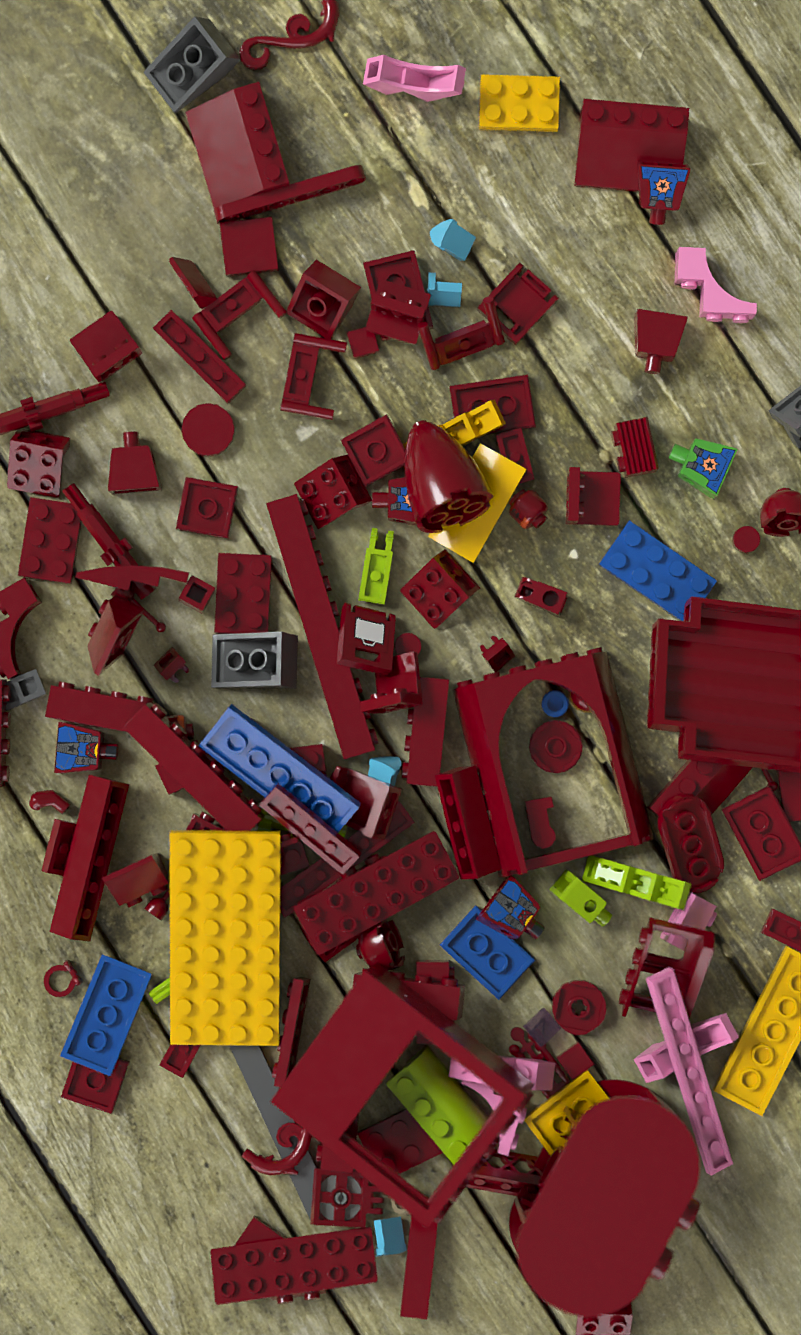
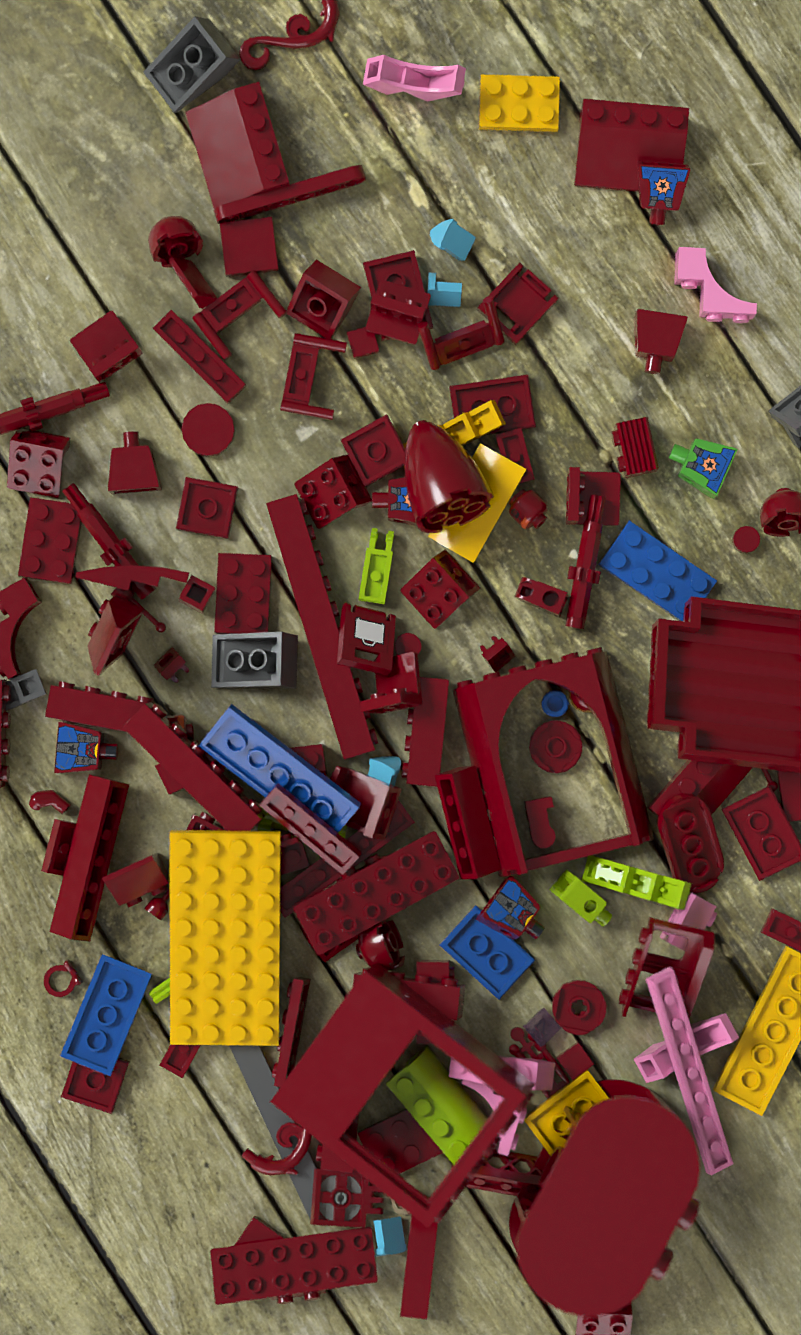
(174, 238): none -> dark red cylinder
(584, 572): none -> dark red piece

